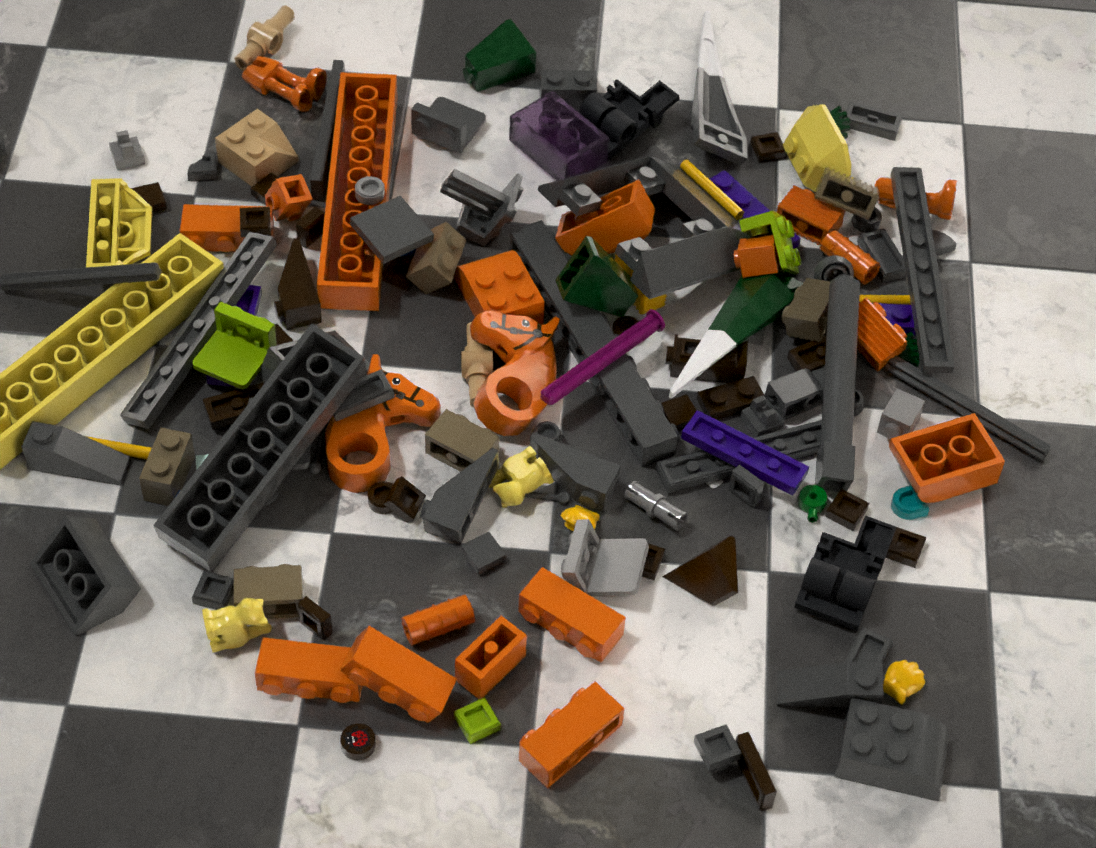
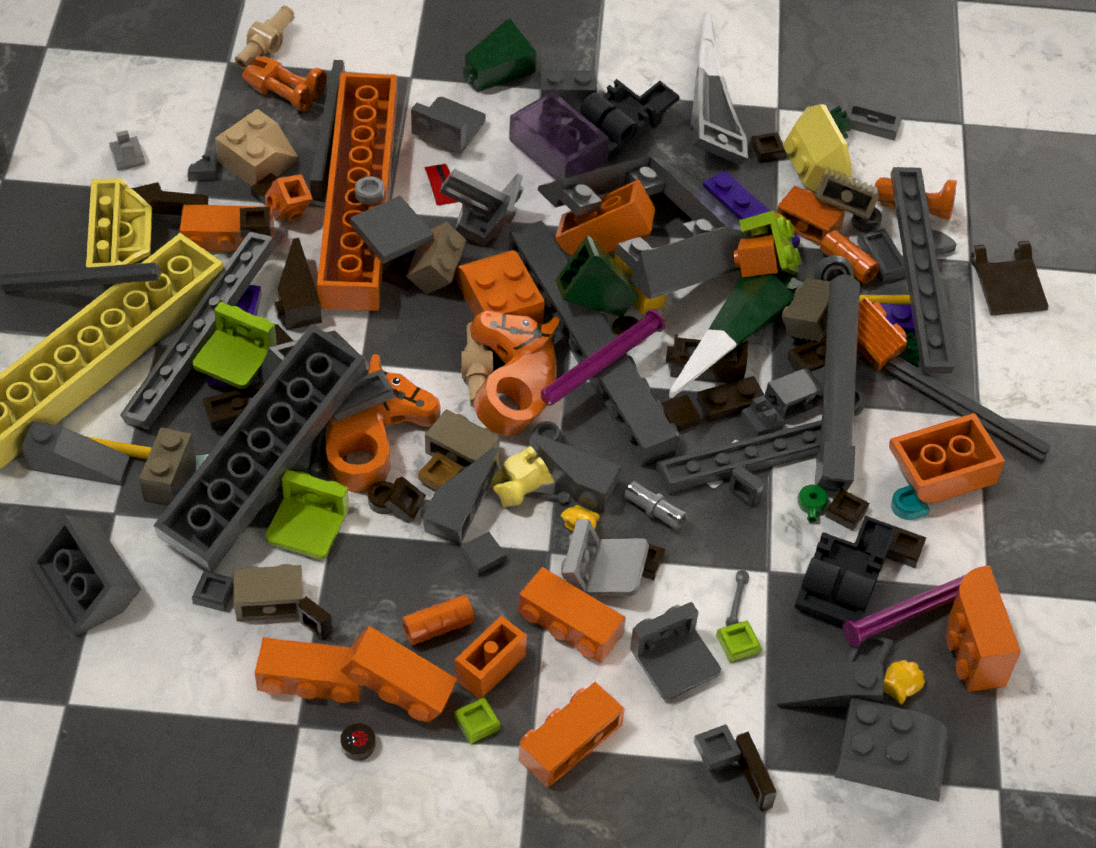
(172, 202): none -> dark brown tile
(228, 625): light yellow animal -> none
(308, 514): none -> lime bracket
(310, 227): dark brown tile -> none
(437, 175): none -> red sticker
(438, 471): none -> pearl gold plate
(673, 651): none -> dark grey bracket
(708, 186): yellow piece -> none
(710, 573): dark brown slope -> none
(738, 641): none -> lime tile
(741, 578): none -> dark grey hinge
(742, 449): dark purple plate -> none
(900, 414): light grey brick -> none
(901, 612): none -> magenta axle
(981, 633): none -> orange brick
(1010, 284): none -> dark brown flag

